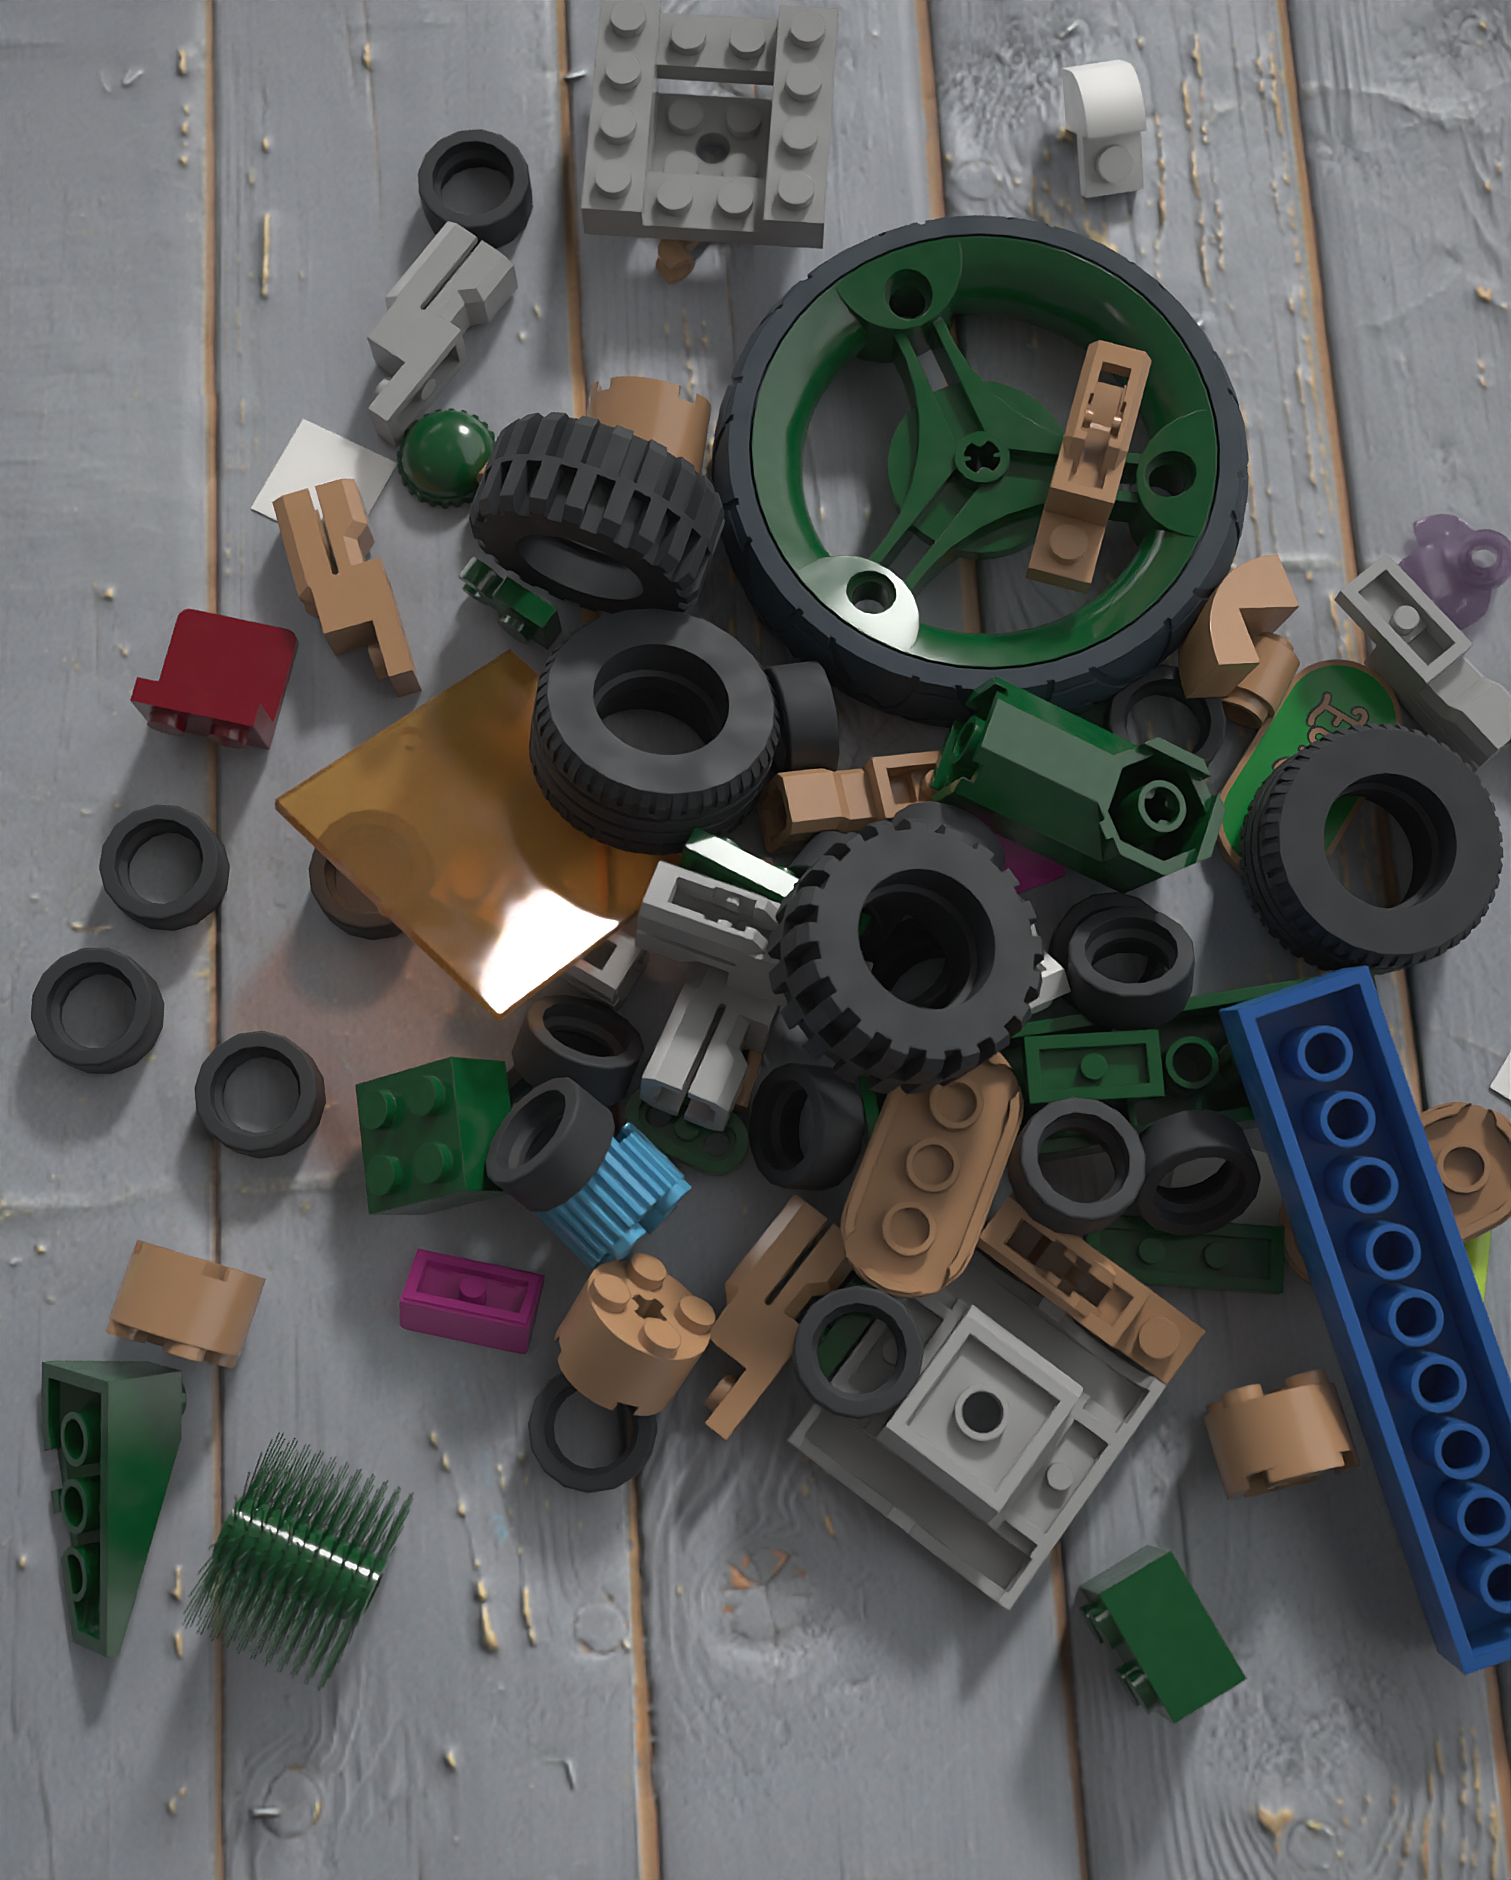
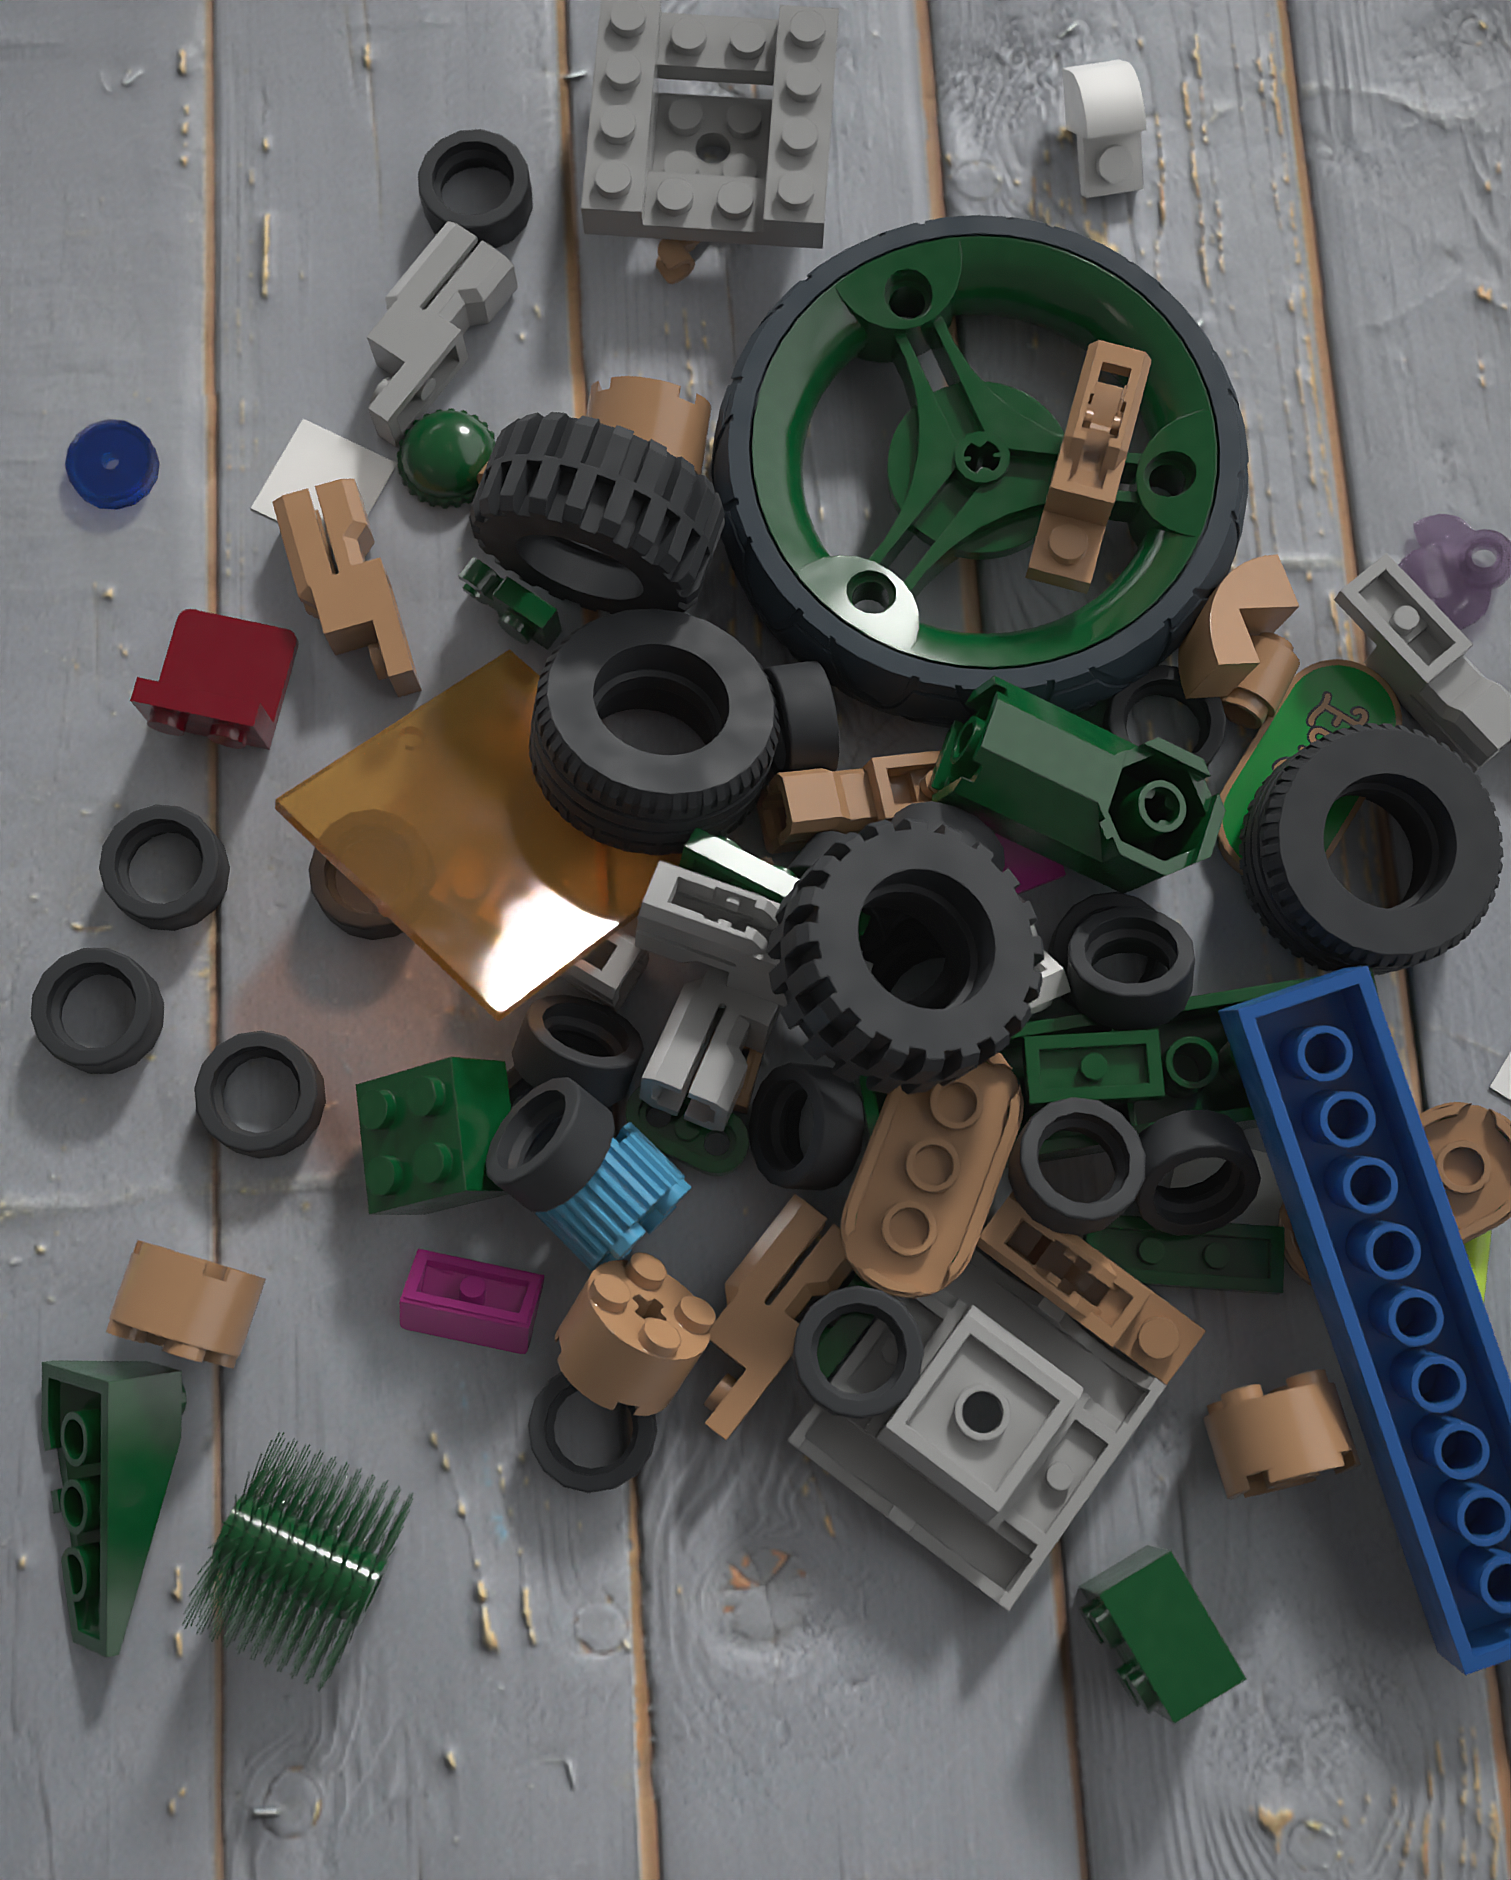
(107, 442): none -> clear blue piece

